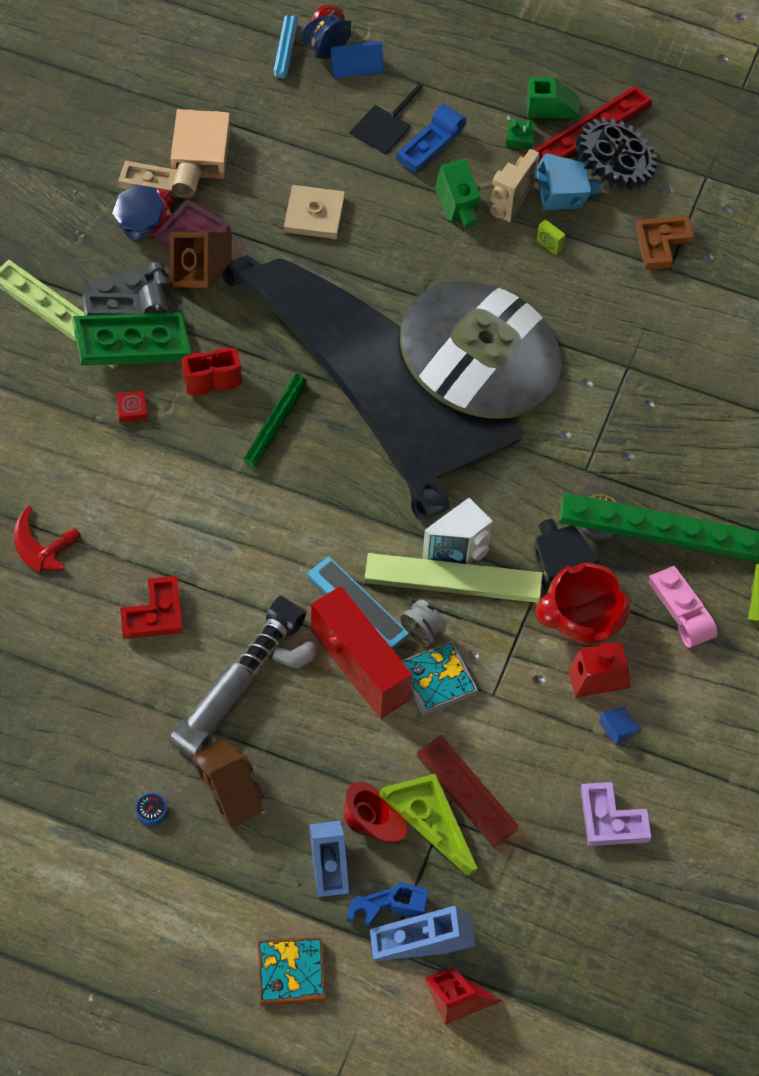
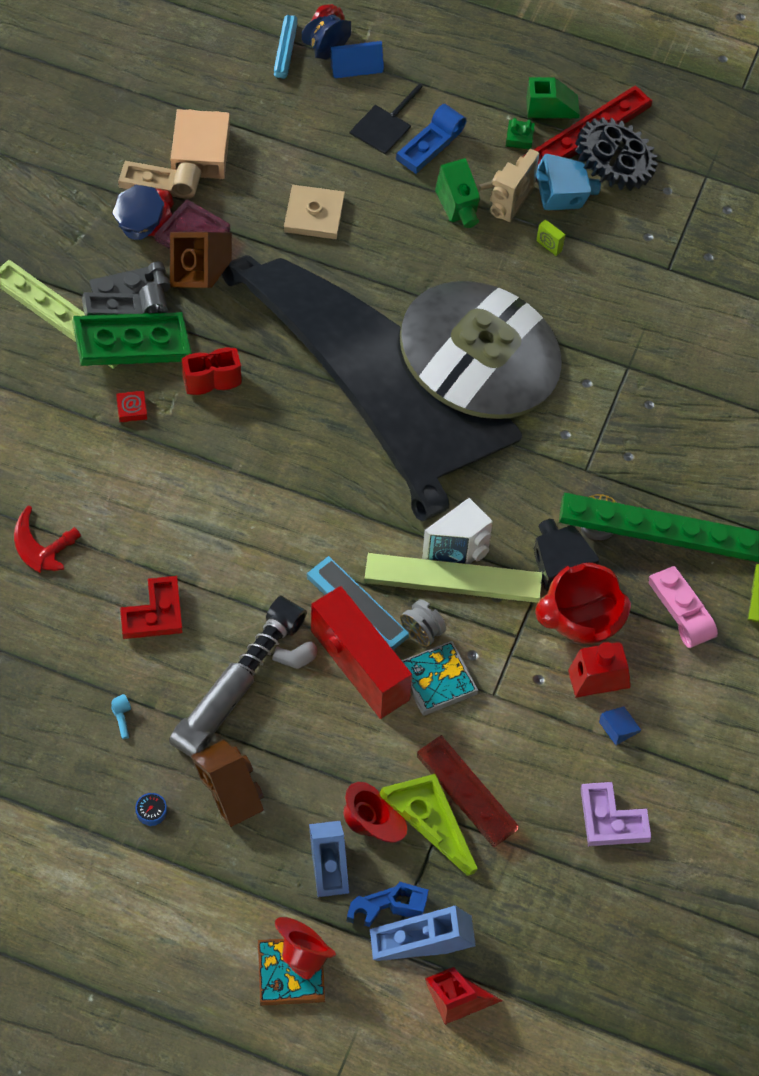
(119, 706): none -> medium azure hand
(275, 420): green axle -> none
(302, 947): none -> red piece
(657, 236): dark orange plate -> none

